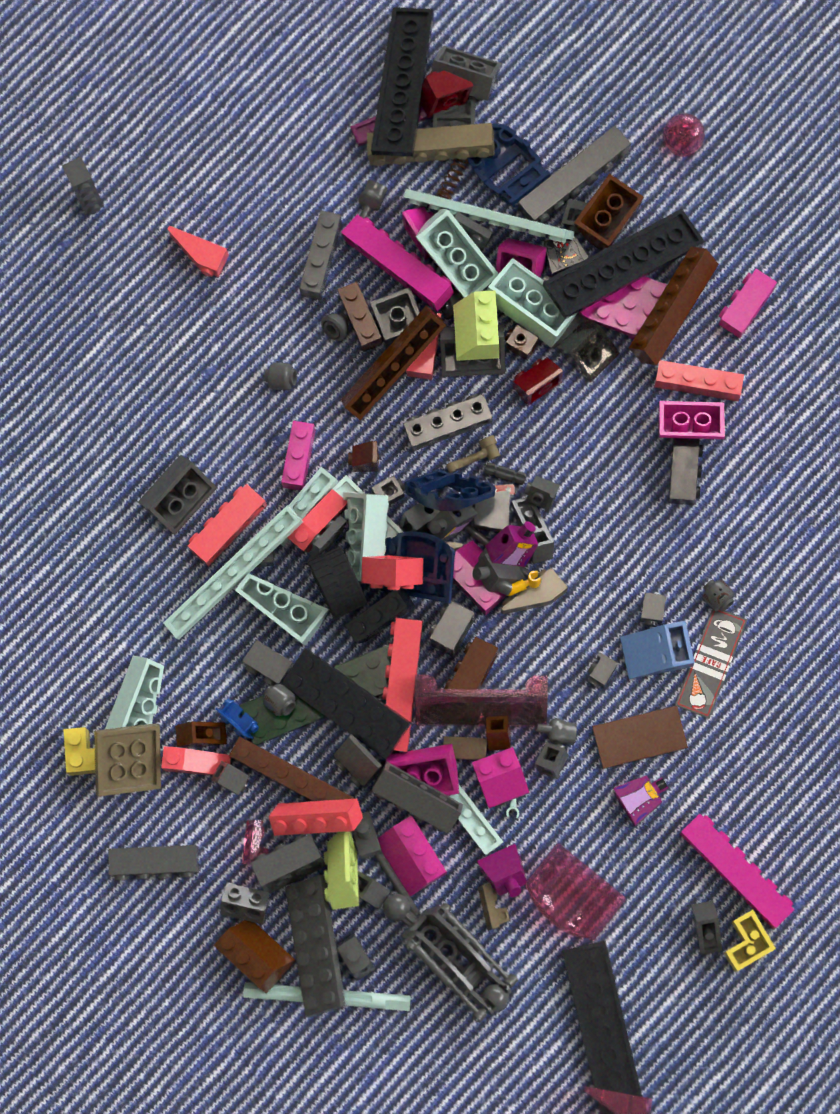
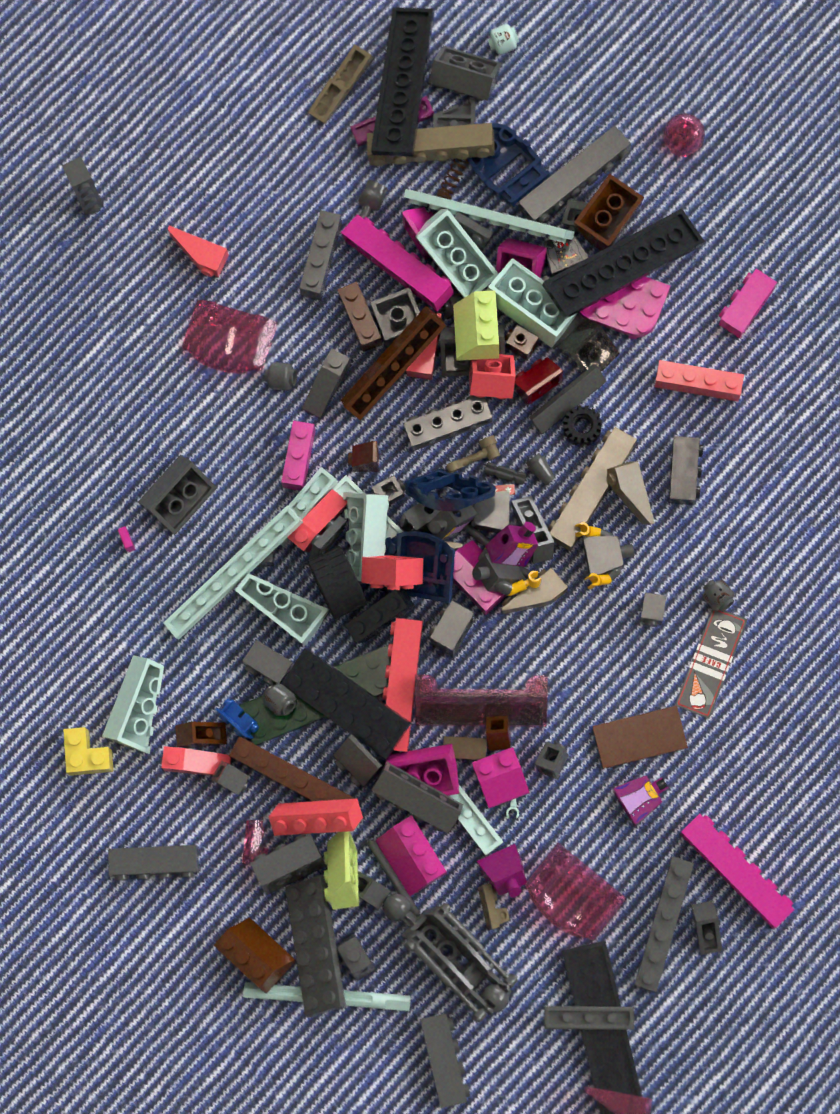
(126, 539): none -> dark pink tile
(127, 759): dark tan plate -> none
(227, 524): coral brick -> none
(228, 338): none -> clear pink slope
(245, 903): dark grey brick -> none
(327, 383): none -> dark grey slope
(335, 325): dark grey brick -> none
(341, 84): none -> dark tan slope
(366, 837): dark grey tile -> none
(443, 91): dark red slope -> none
(443, 1060): none -> dark grey brick
(475, 665): reddish brown brick -> none
(492, 377): none -> coral brick
(503, 39): none -> light aqua head
(540, 468): none -> dark grey cone
(541, 492): dark grey brick -> none
(559, 731): dark grey piece -> none
(567, 399): none -> dark grey tile
(582, 413): none -> black tyre
(589, 1018): none -> dark grey tile
(592, 488): none -> brick
(601, 671): brick -> none
(602, 554): none -> torso
(630, 488): none -> slope
(657, 650): medium blue slope -> none
(663, 924): none -> dark grey brick
(673, 306): reddish brown brick -> none
(691, 420): dark pink slope -> none
(754, 942): light yellow brick -> none

